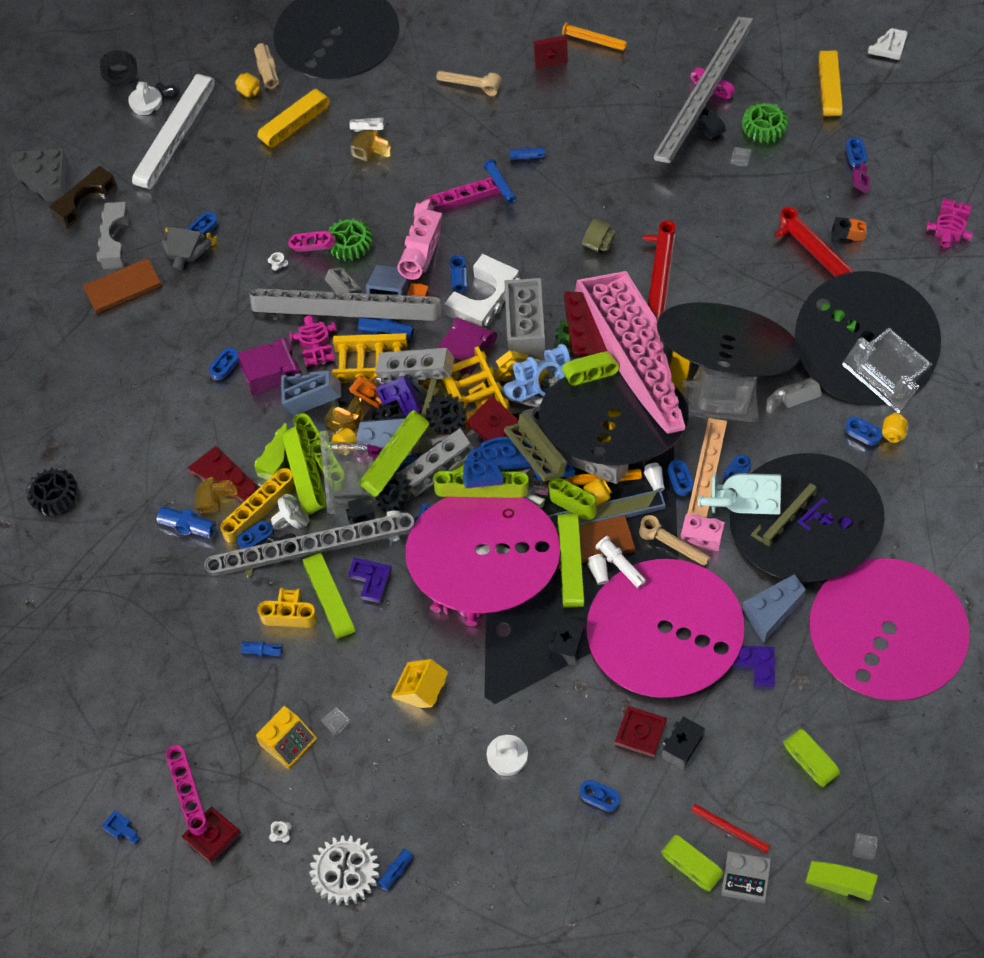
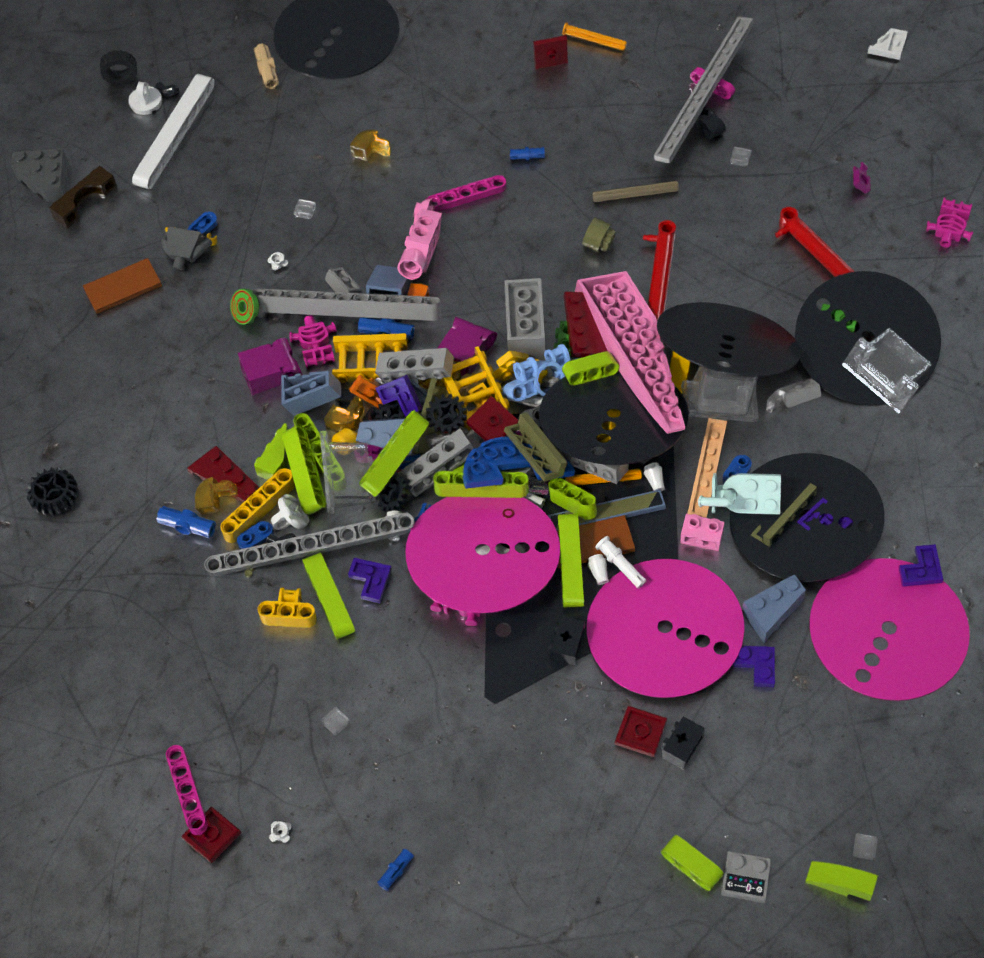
(114, 217): light grey arch -> none
(118, 826): blue plate -> none
(223, 363): blue plate -> none
(242, 315): none -> bright green tile
(248, 85): yellow head -> none
(261, 648): blue pin -> none
(286, 737): slope -> none
(293, 118): yellow beam -> none
(304, 209): none -> clear tile
(317, 245): dark pink beam -> none
(325, 868): white gear -> none
(351, 239): bright green gear -> none
(360, 510): black brick -> none
(367, 124): white wing -> none
(420, 683): yellow slope -> none
(458, 274): blue piece -> none
(482, 311): white arch -> none
(489, 84): tan axle -> none
(500, 181): blue pin -> none
(507, 755): white tile -> none
(599, 490): yellow head -> none
(600, 795): blue plate -> none
(635, 191): none -> dark tan axle
(670, 540): tan axle -> none
(680, 479): blue plate -> none
(731, 828): red bar -> none
(765, 122): bright green gear -> none
(811, 757): lime beam -> none
(830, 83): yellow beam -> none
(849, 229): leg -> none
(856, 151): blue plate -> none
(863, 431): blue plate -> none
(895, 428): yellow head -> none
(926, 571): none -> dark purple plate

